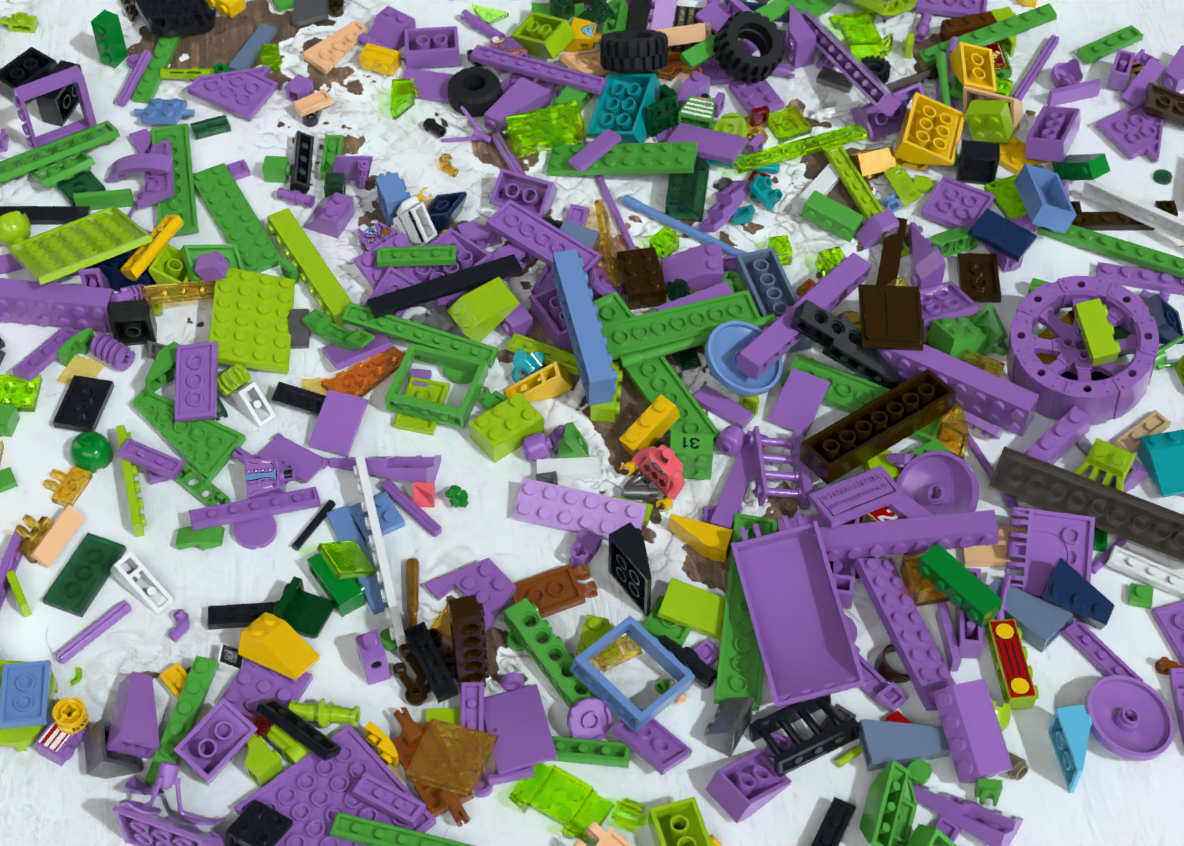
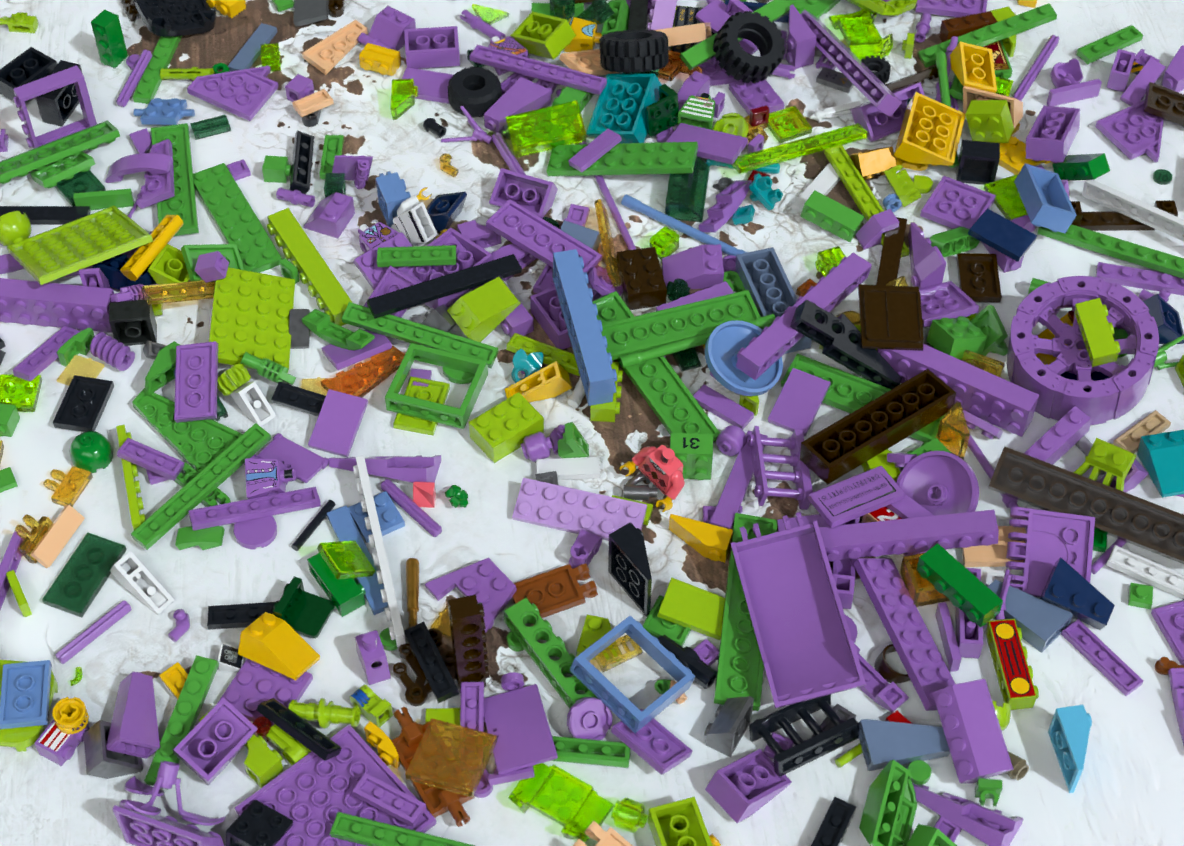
(200, 486): none -> bright green plate
(268, 368): none -> bright green hinge
(371, 705): none -> lime leg
(490, 400): bright green plate -> none
(650, 425): yellow brick -> none
(782, 248): clear neon green brick -> none
(1129, 718): medium lavender dish -> none

